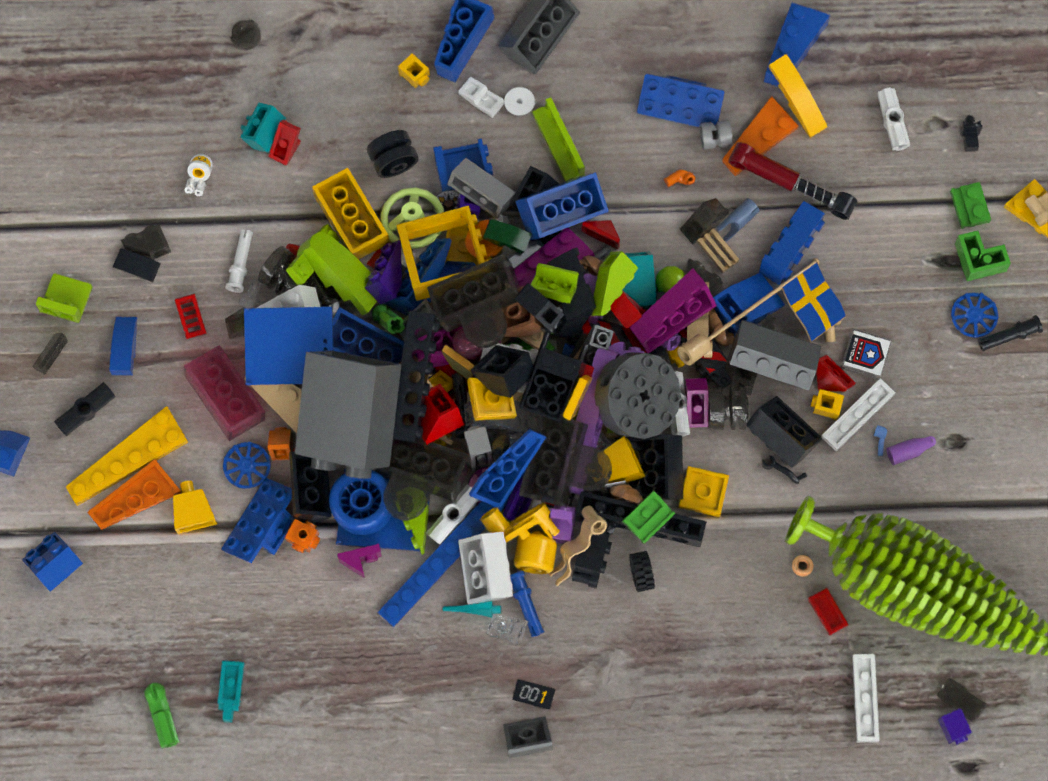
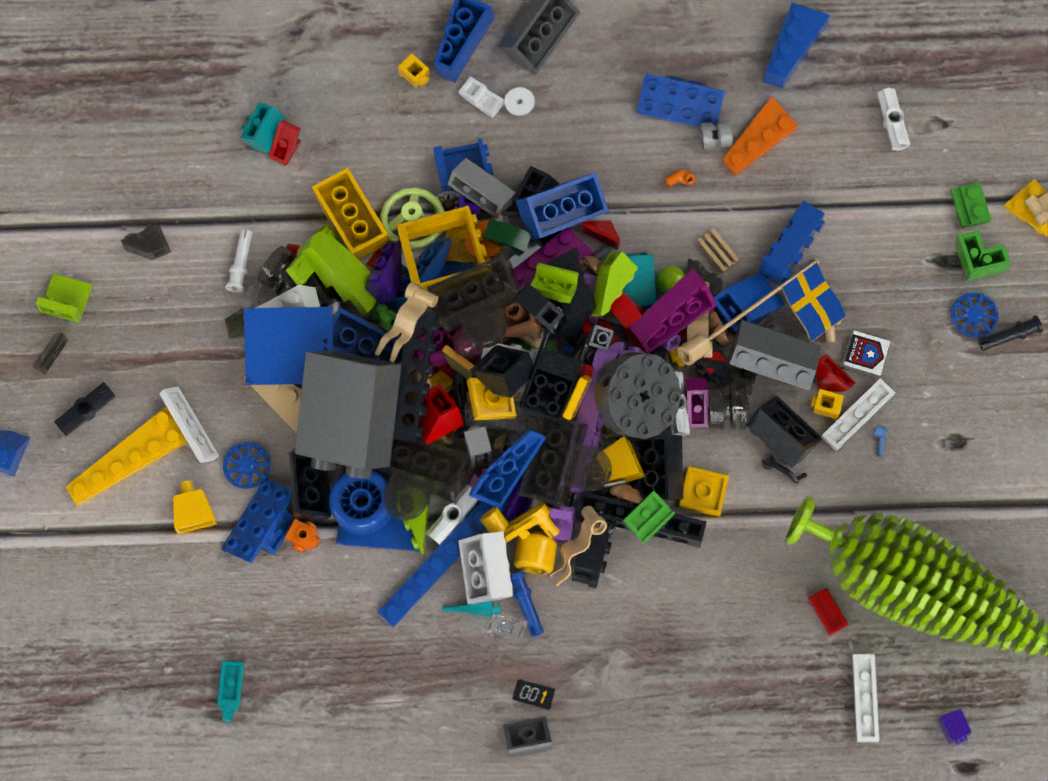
(52, 561): blue slope -> none
(123, 346): blue slope -> none
(136, 265): black slope -> none
(137, 494): orange wing -> none
(161, 715): bright green piece -> none
(184, 300): red slope -> none
(189, 424): none -> white plate
(199, 171): white piece -> none
(224, 393): clear pink brick -> none
(245, 34): clear smoke hair -> none
(280, 443): orange slope -> none
(353, 558): magenta slope -> none
(392, 153): black wheel -> none
(407, 317): none -> tan flag
(559, 141): lime fence -> none
(642, 571): black tyre -> none
(704, 219): clear smoke slope -> none
(739, 218): sand blue piece -> none
(746, 158): piece -> none
(798, 95): yellow slope -> none
(802, 559): light nougat plate -> none
(909, 449): medium lavender piece -> none
(958, 697): clear smoke slope -> none
(971, 132): black piece -> none

